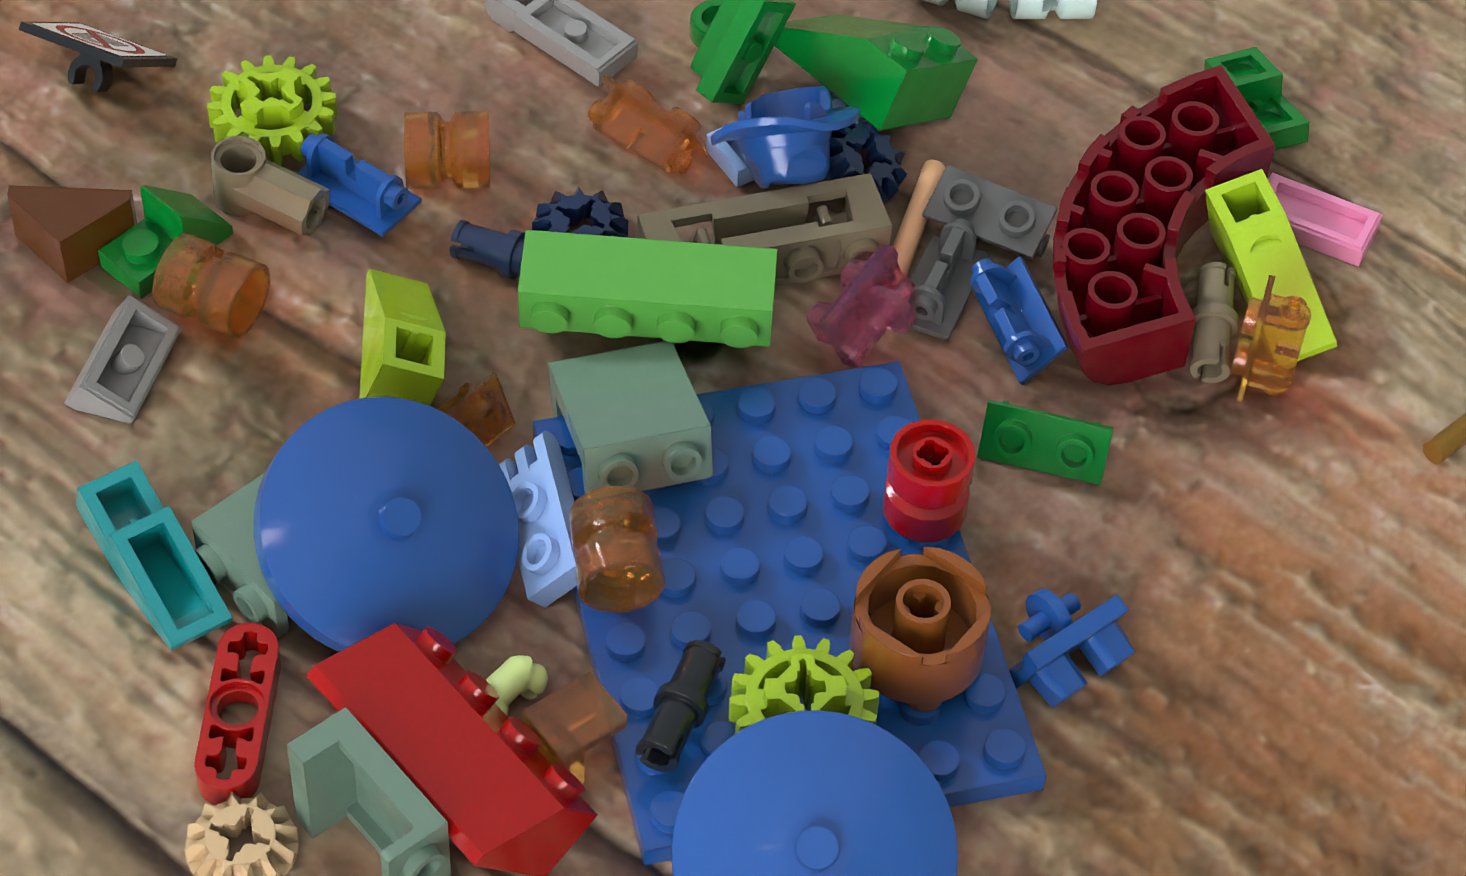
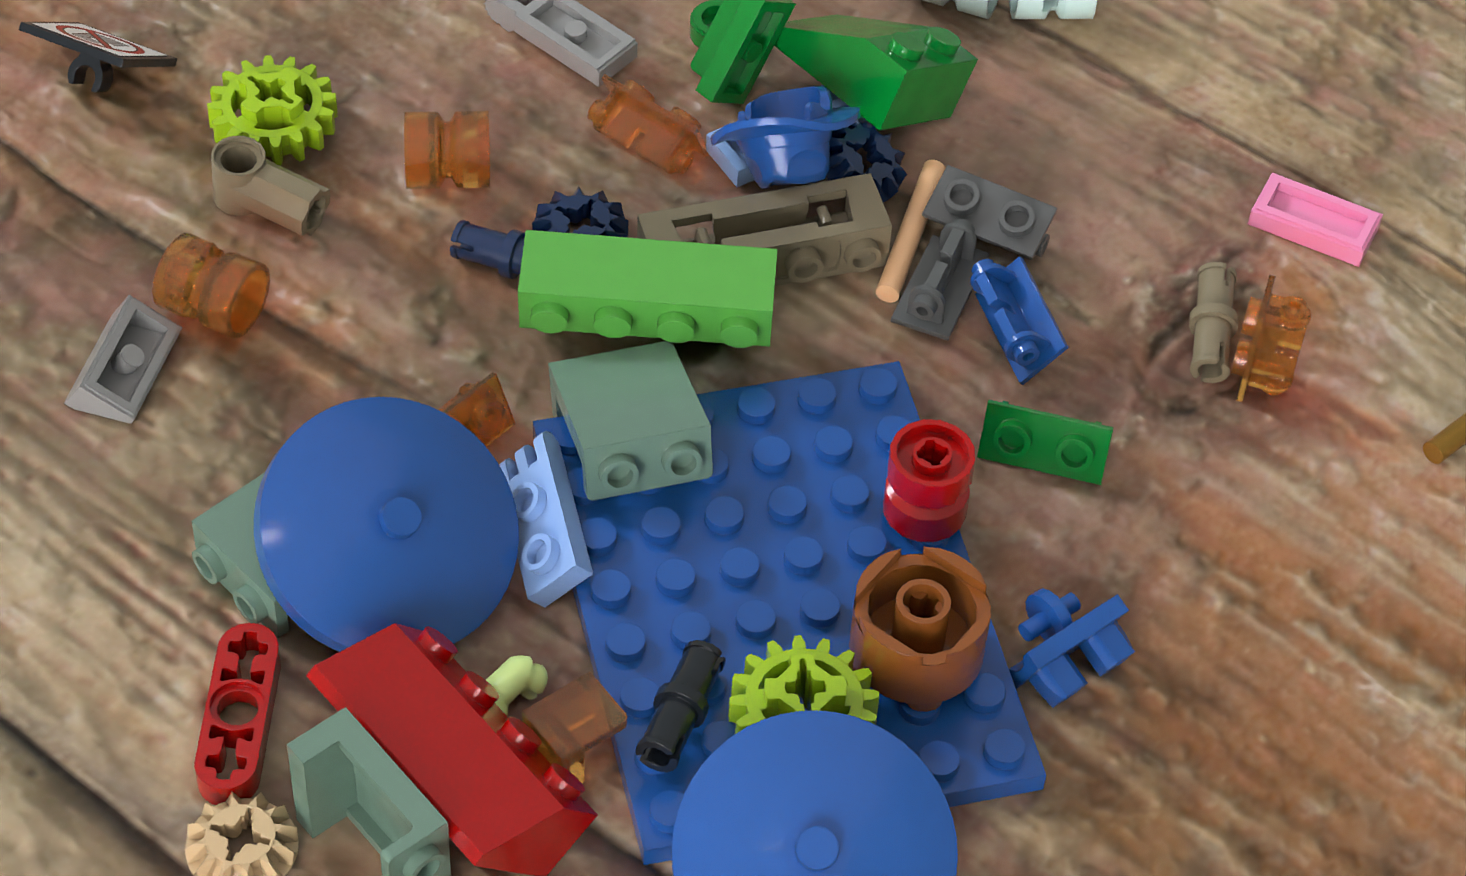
(70, 223): reddish brown slope -> none
(151, 555): teal slope -> none
(167, 214): green slope -> none
(356, 186): blue hinge -> none
(401, 340): lime slope -> none
(616, 549): clear orange wheel -> none
(870, 304): clear pink hips -> none
(1132, 214): dark red brick -> none
(1260, 243): lime slope -> none
(1262, 89): green slope -> none

